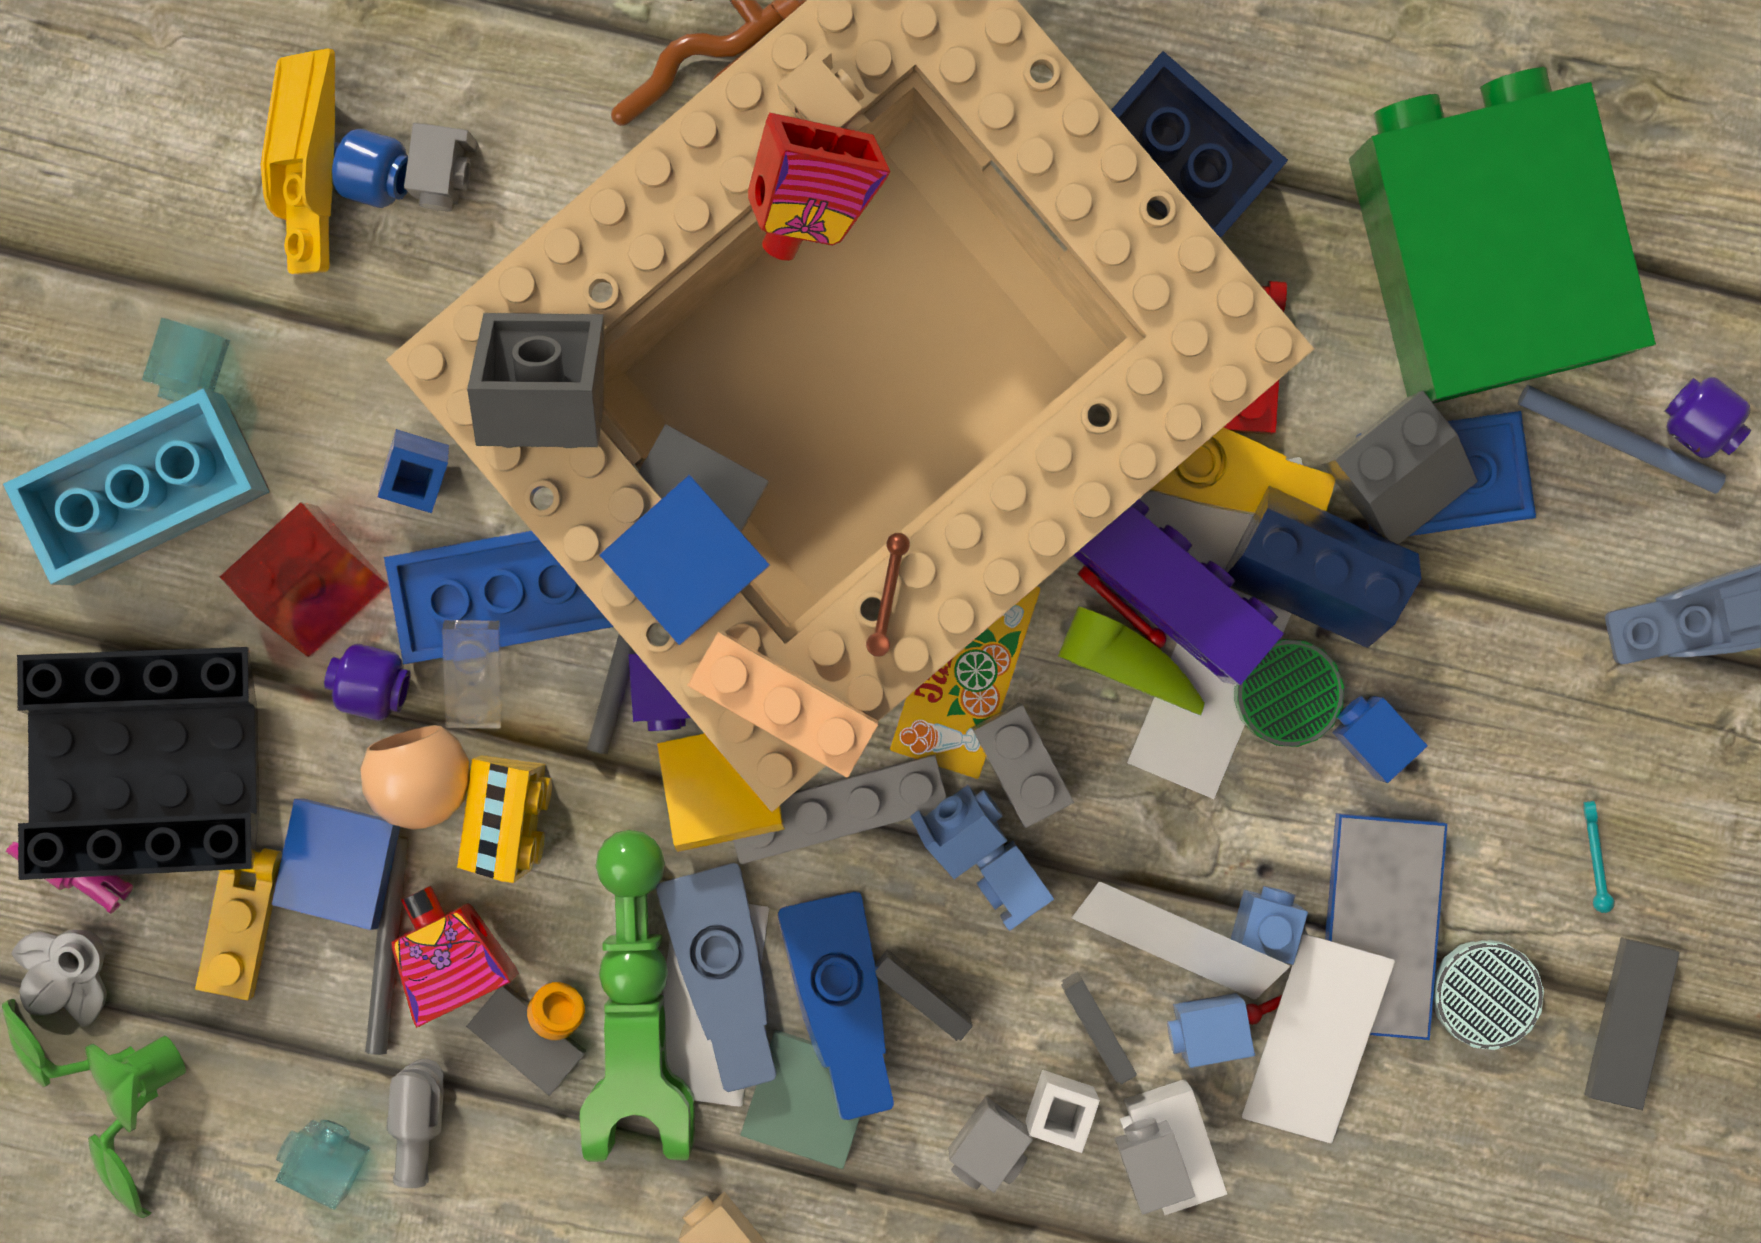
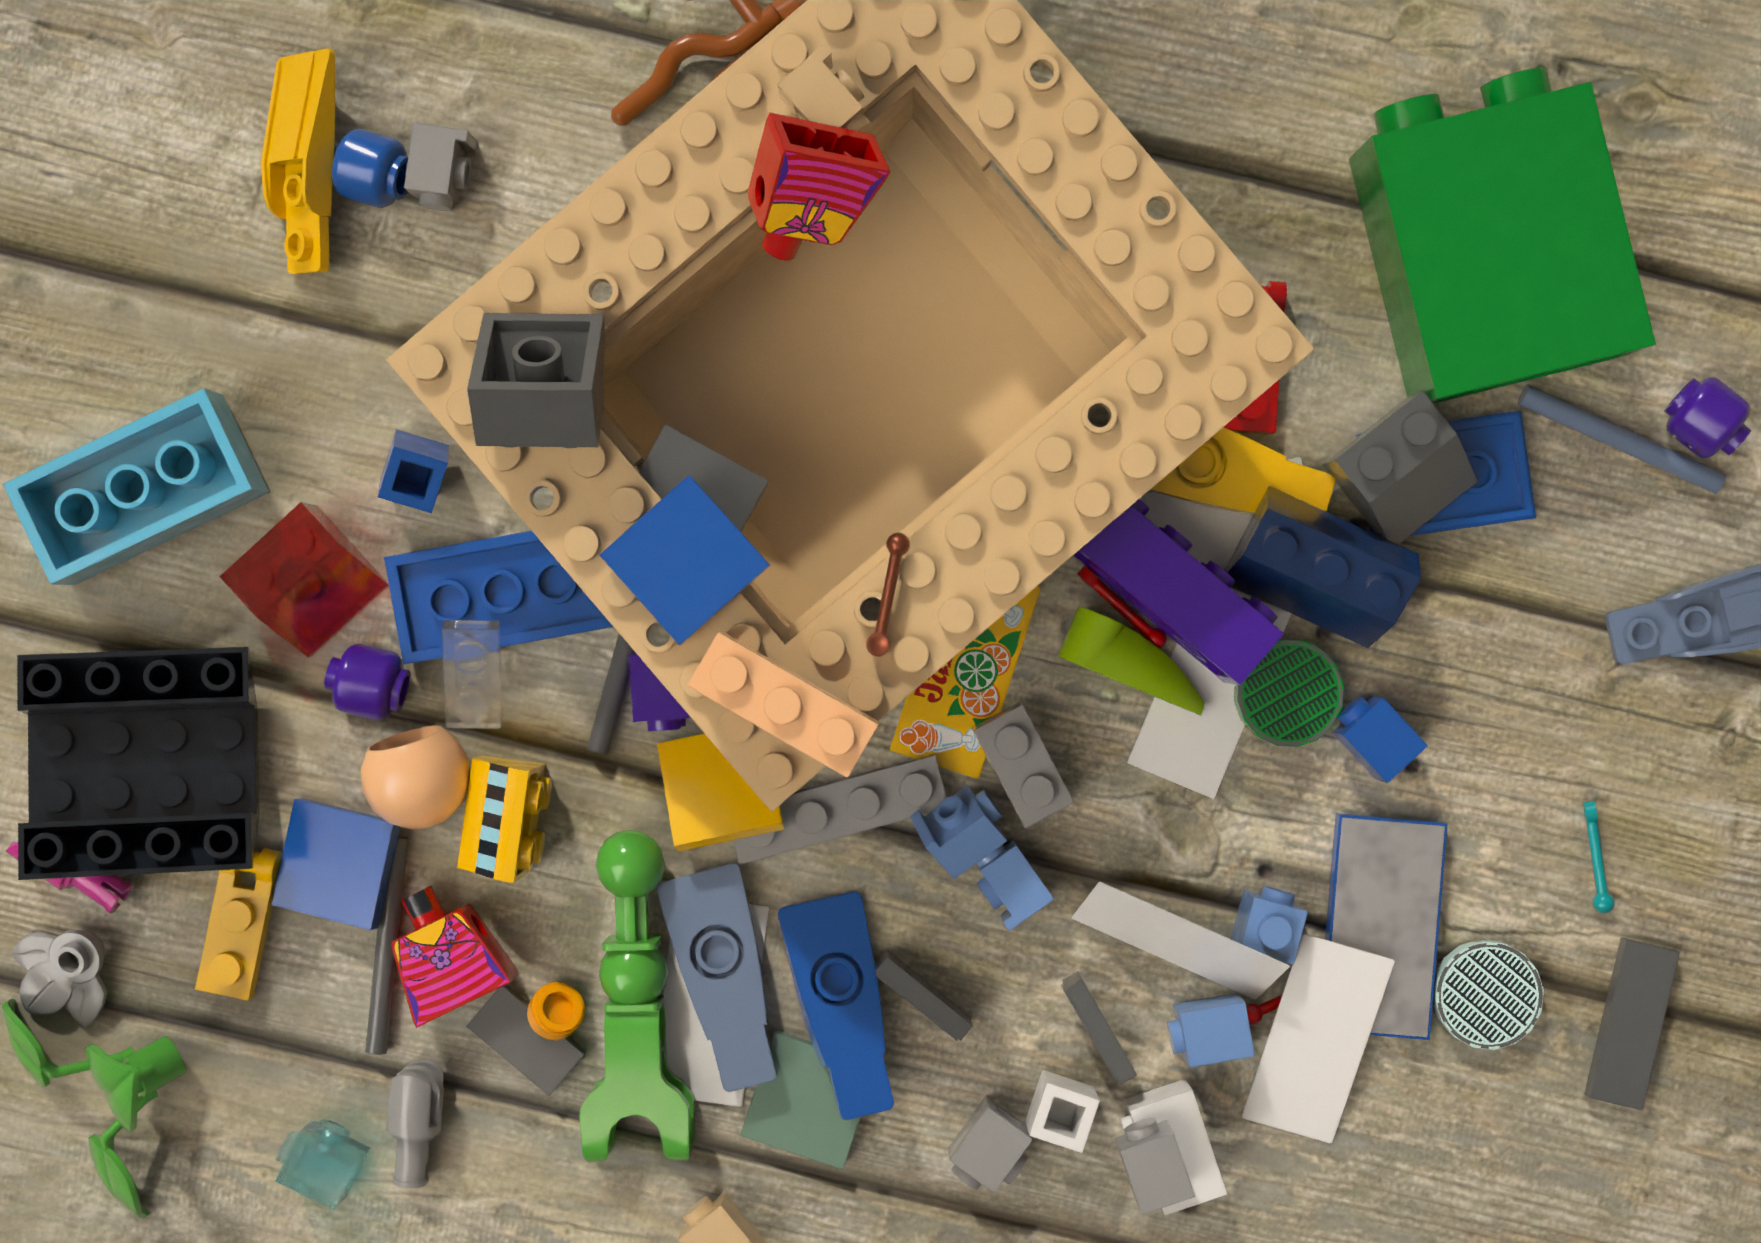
(184, 360): clear light blue brick -> none
(1197, 143): dark blue brick -> none

